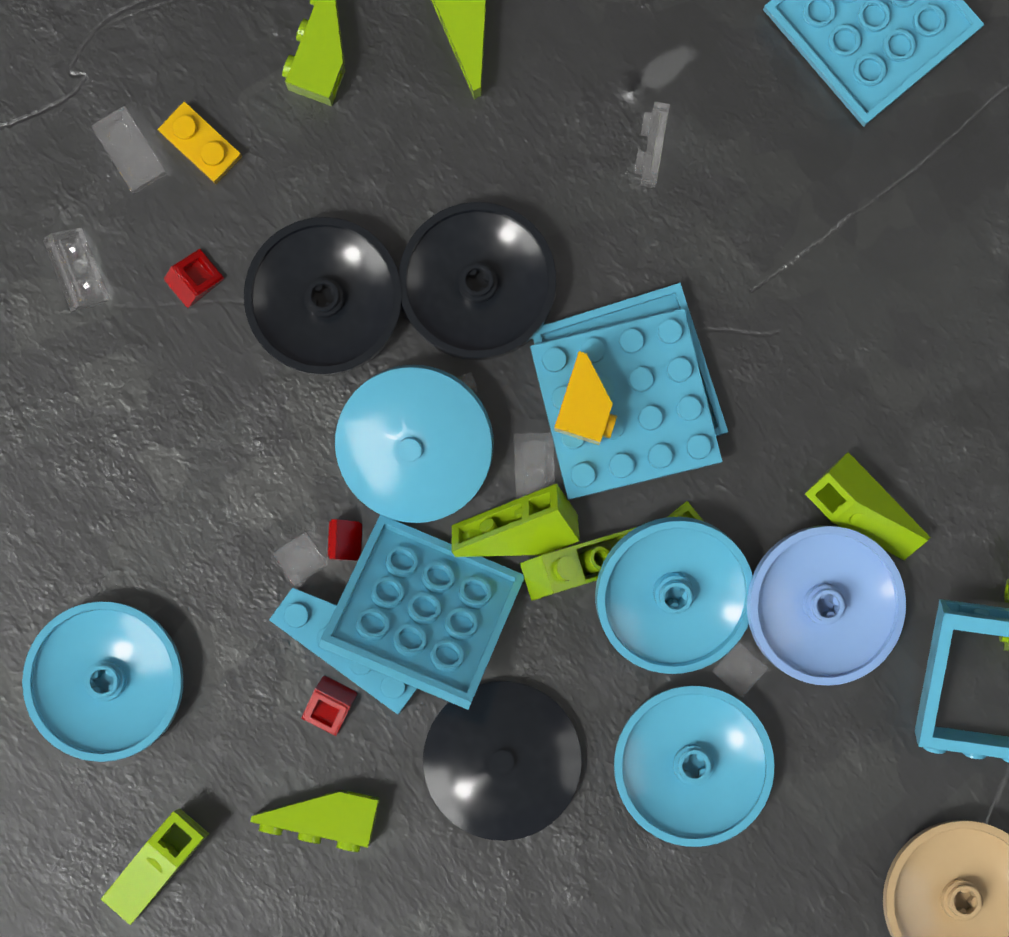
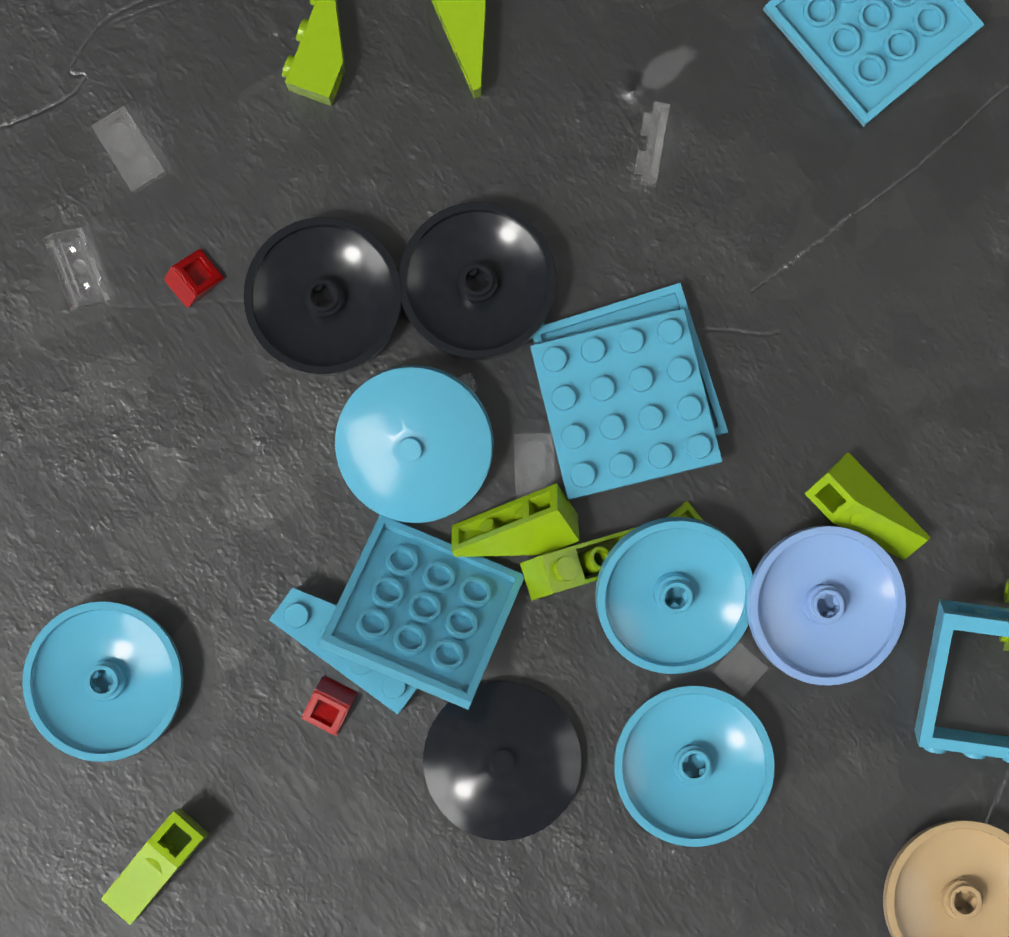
(199, 142): yellow plate -> none
(300, 559): clear plate -> none
(333, 816): lime slope -> none
(344, 540): red slope -> none
(585, 405): yellow slope -> none

